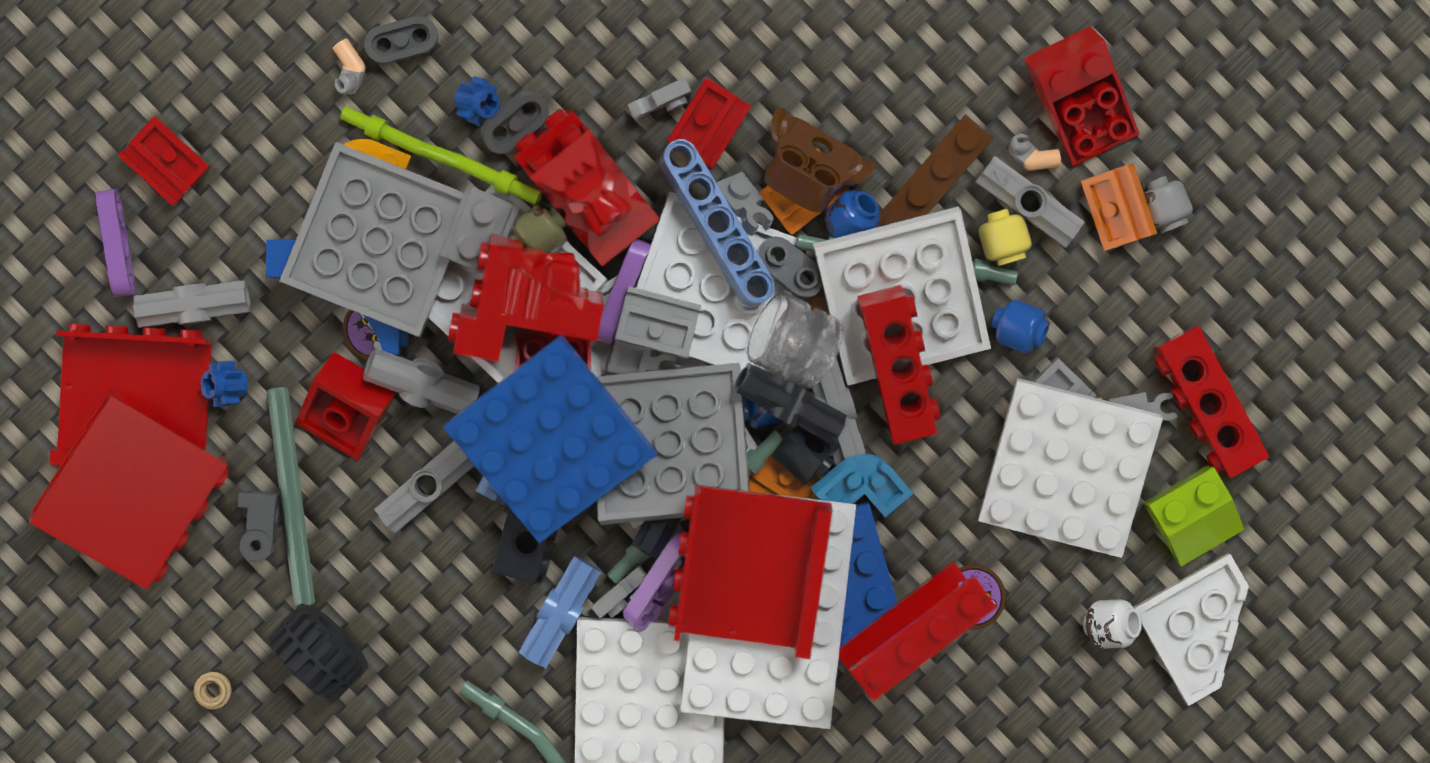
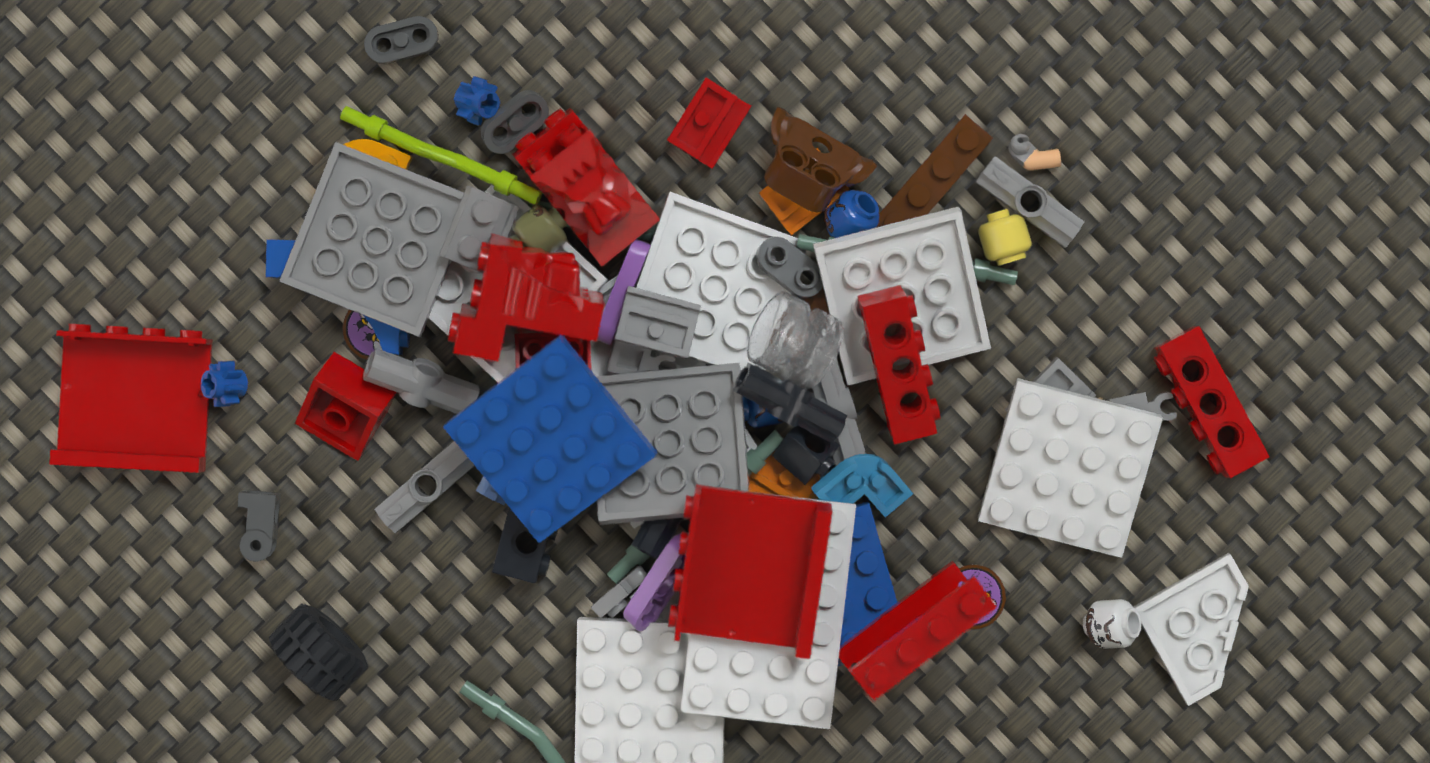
(115, 243): medium lavender beam -> none
(128, 492): red panel -> none
(164, 161): red plate -> none
(192, 304): light grey piece -> none
(202, 695): tan plate -> none
(290, 496): sand green axle -> none
(352, 69): arm -> none
(560, 611): medium blue piece -> none
(670, 96): light grey plate -> none
(716, 205): medium blue beam -> none
(745, 202): light grey plate -> none
(1020, 326): blue head -> none
(1082, 95): red slope -> none
(1118, 206): orange plate -> none
(1168, 203): light grey head -> none
(1195, 515): lime slope -> none

